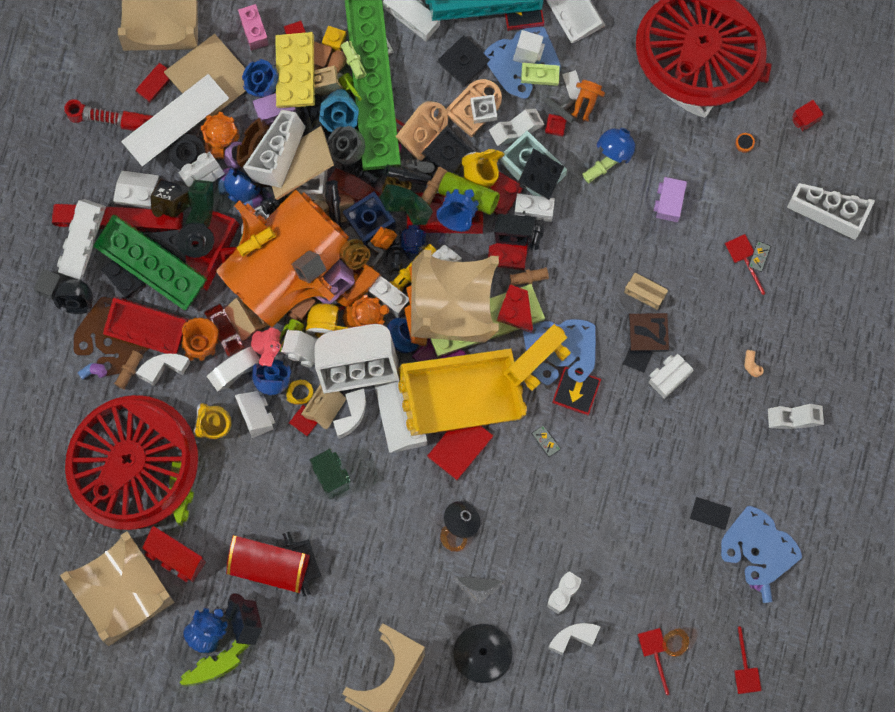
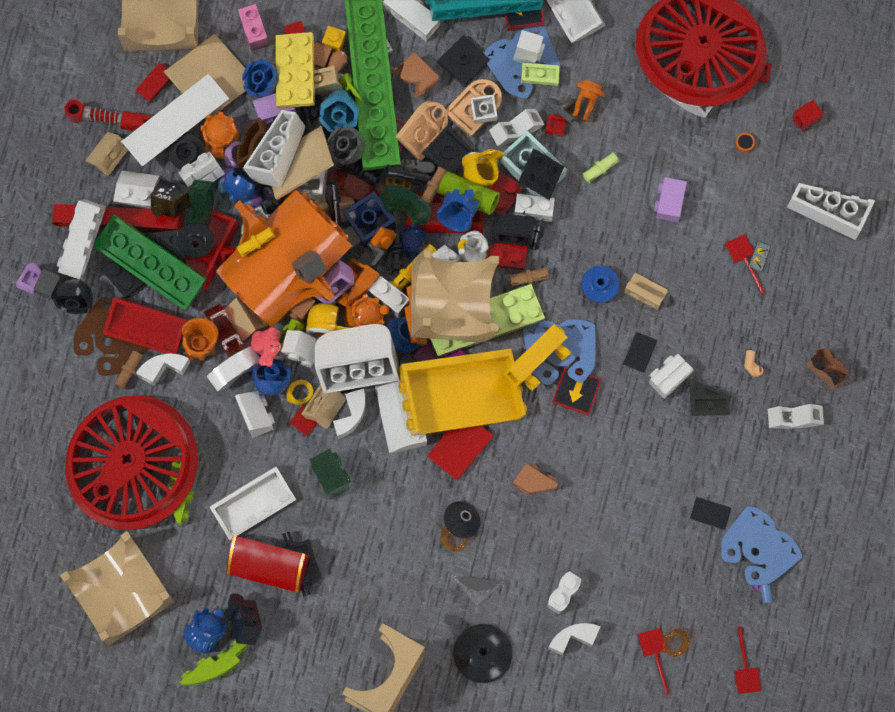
(29, 278): none -> lavender plate
(93, 368): arm -> none
(107, 153): none -> tan panel
(173, 555): red slope -> none
(211, 422): yellow piece -> none
(252, 503): none -> white slope
(353, 60): yellowish green pin -> none
(354, 254): pearl gold wheel -> none
(417, 72): none -> nougat piece
(473, 246): none -> white hair
(516, 309): red wing -> none
(533, 482): none -> nougat slope
(546, 441): light grey sticker -> none
(571, 80): white sticker -> none
(597, 292): none -> blue piece
(617, 144): blue cylinder -> none
(649, 332): reddish brown tile -> none
(707, 400): none -> pearl dark grey wing
(828, 358): none -> nougat piece

